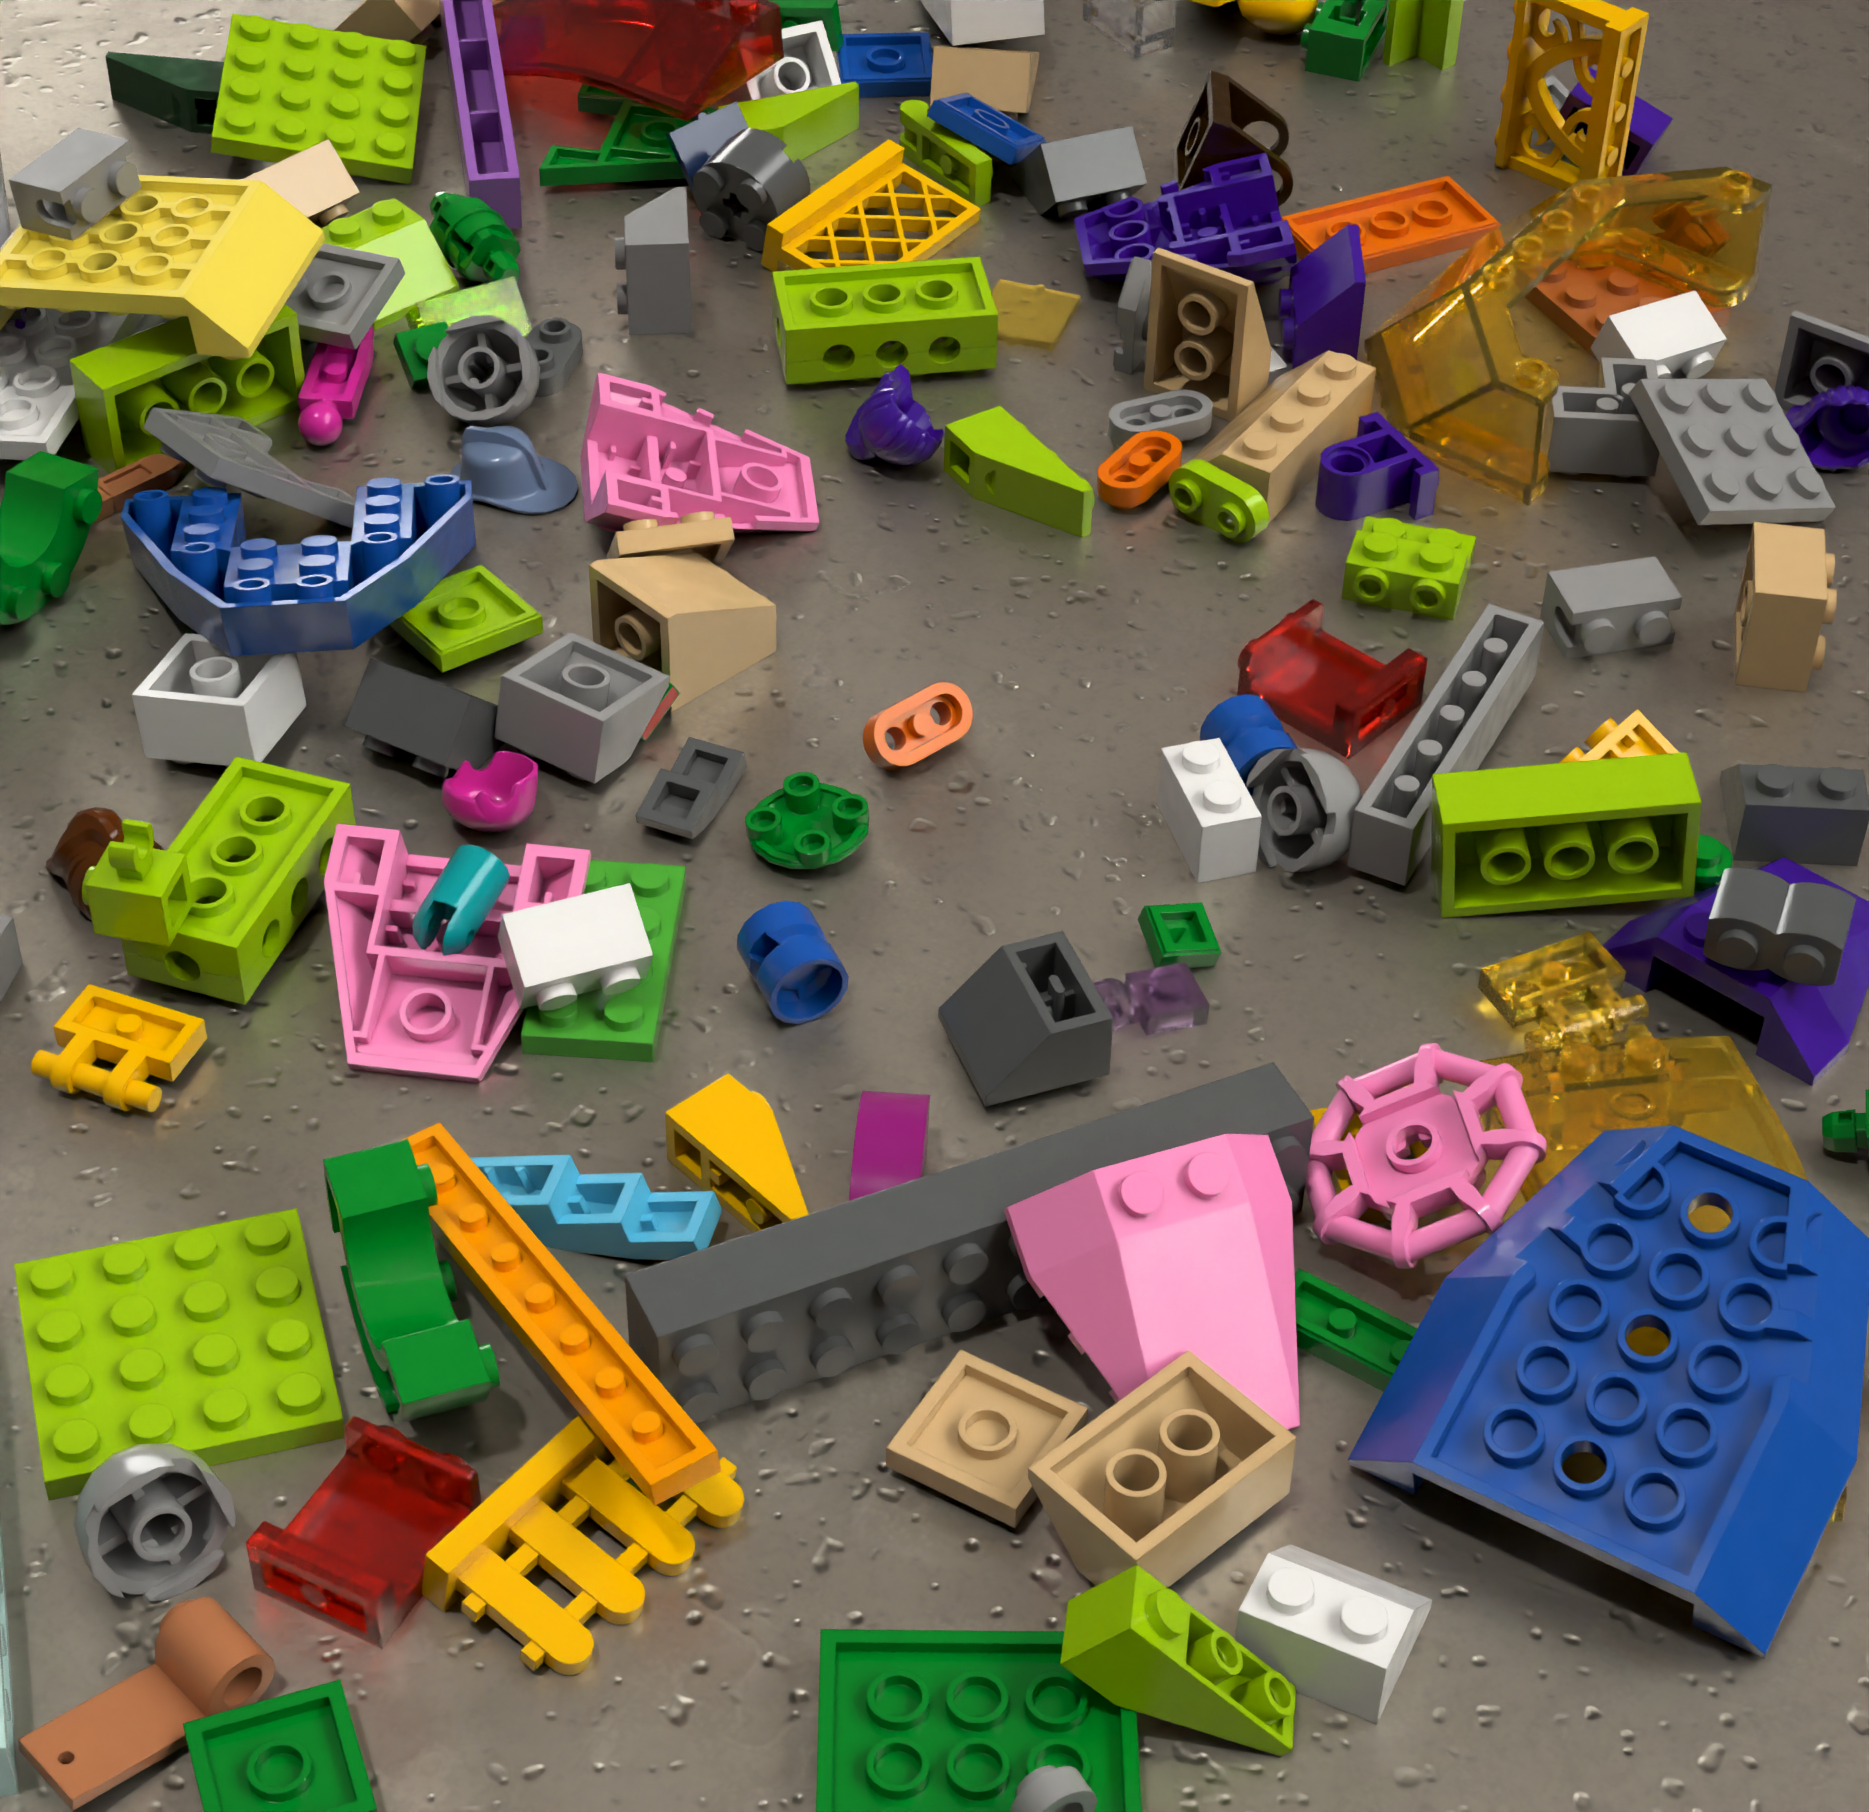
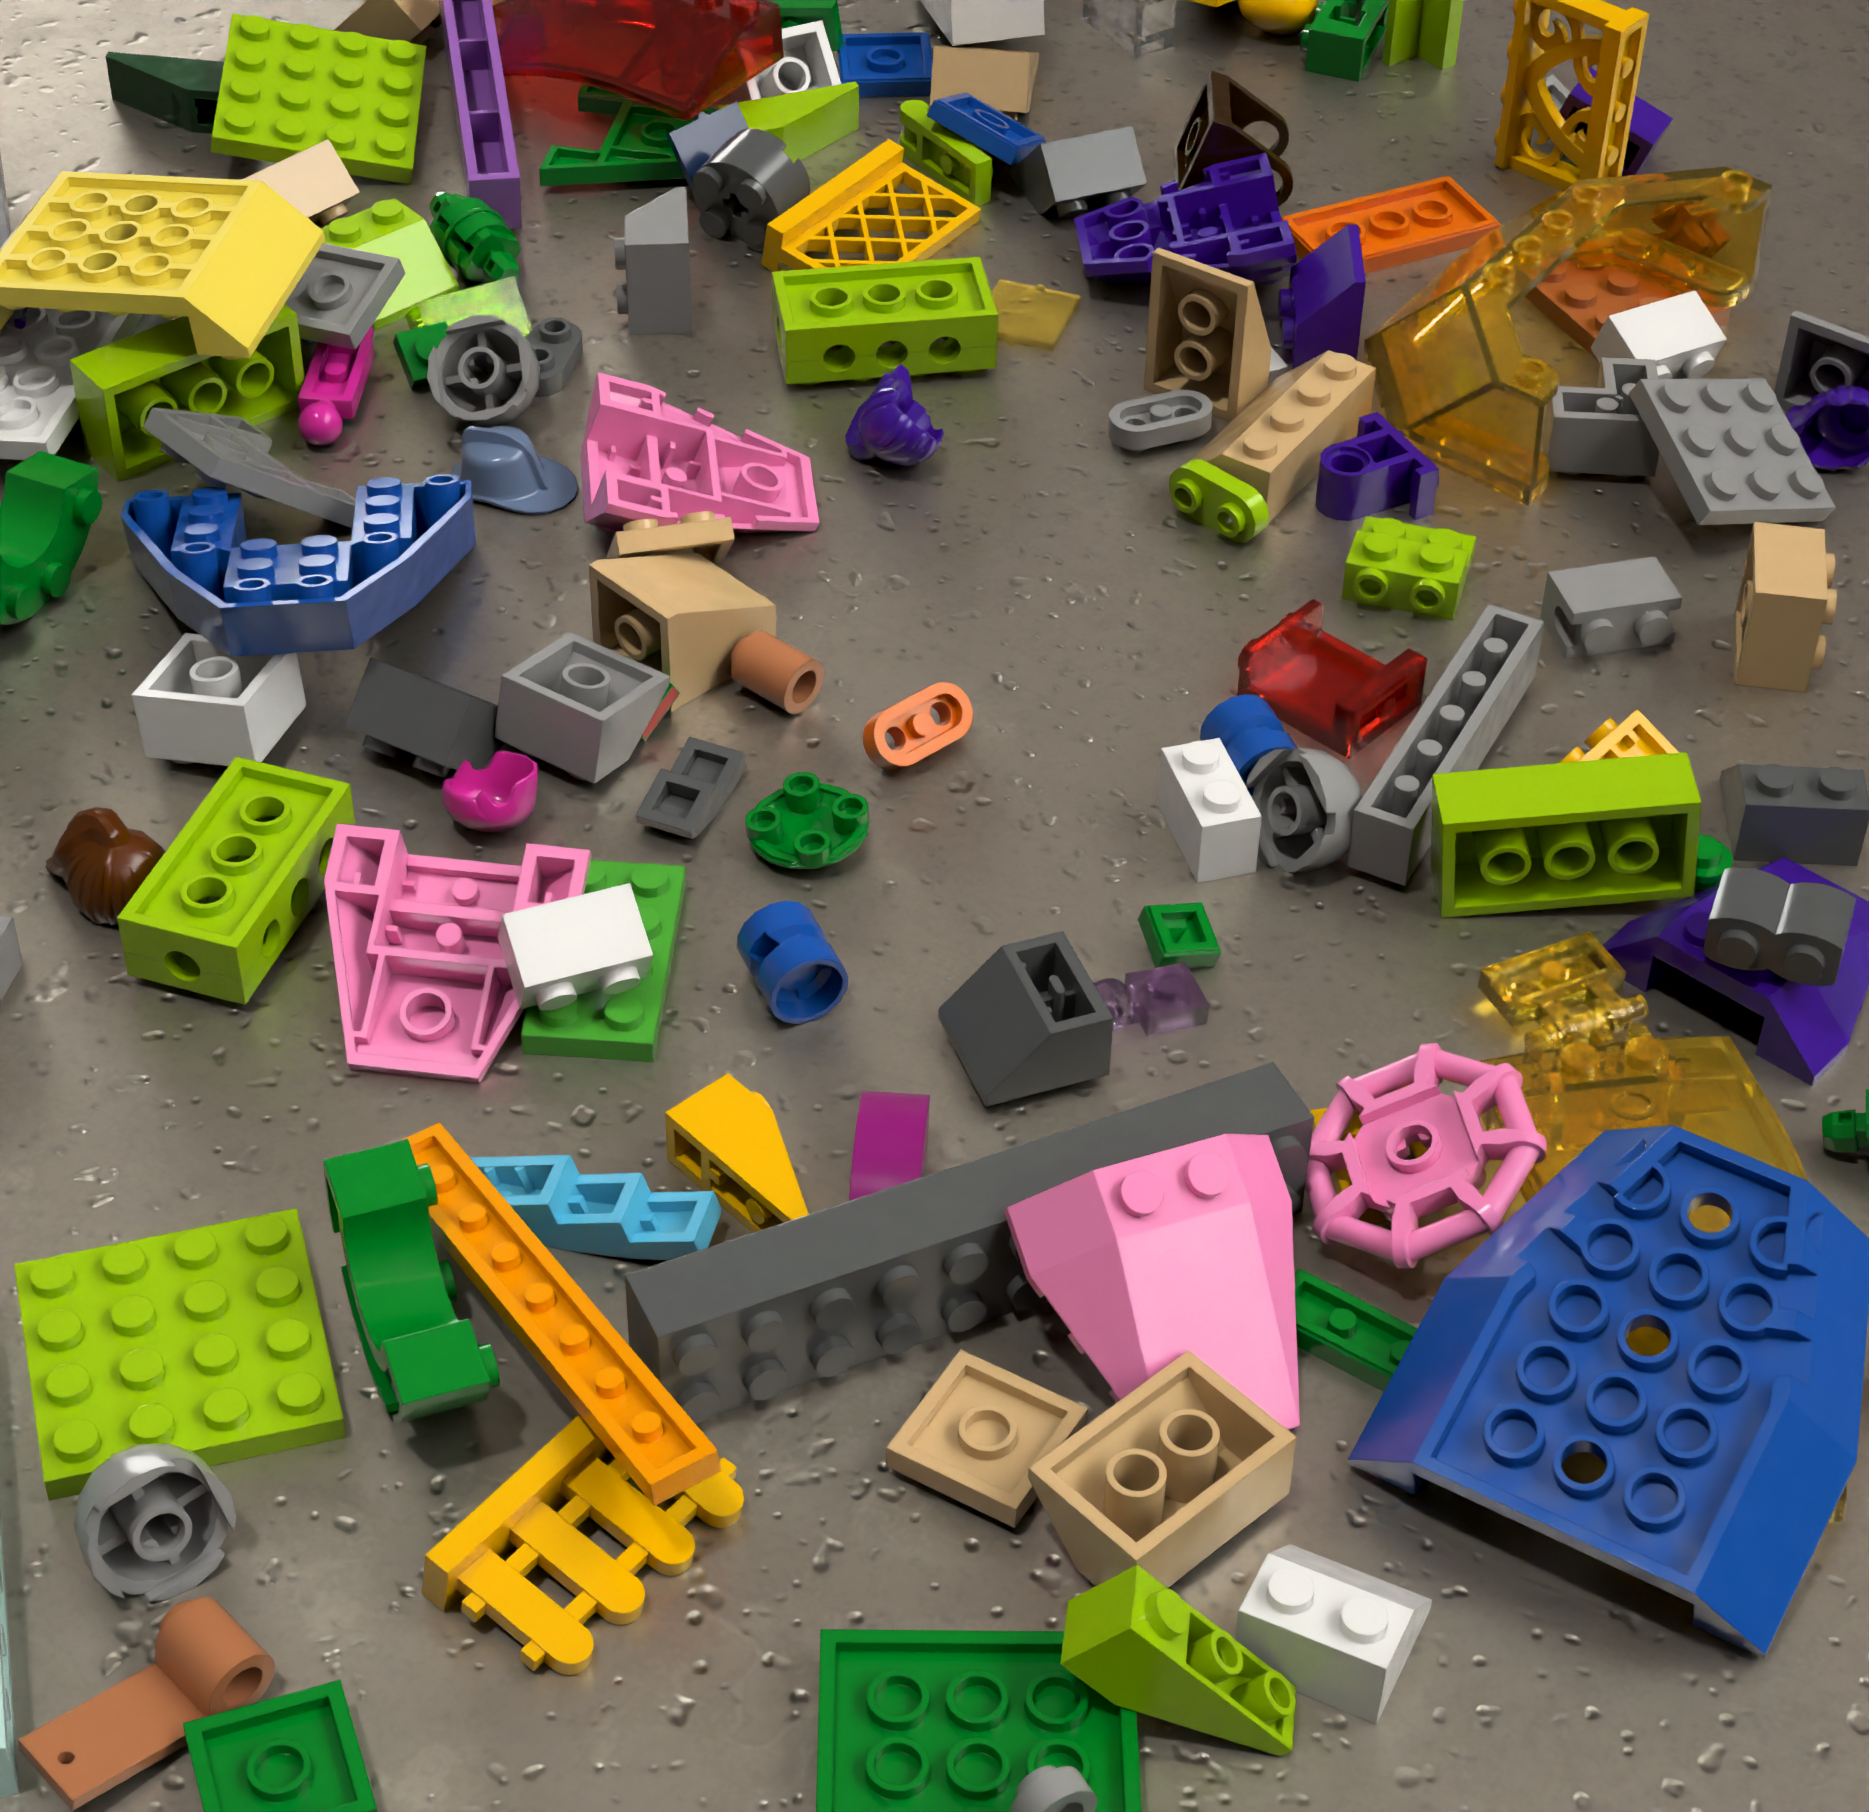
(74, 184): light grey brick -> none
(123, 1031): yellow plate -> none
(138, 889): lime brick -> none
(148, 473): nougat piece -> none
(365, 1533): clear red panel -> none
(462, 895): teal piece -> none
(467, 619): lime plate -> none
(776, 671): none -> nougat brick
(1014, 471): lime slope -> none
(1133, 316): light grey plate -> none
(1138, 468): orange plate -> none

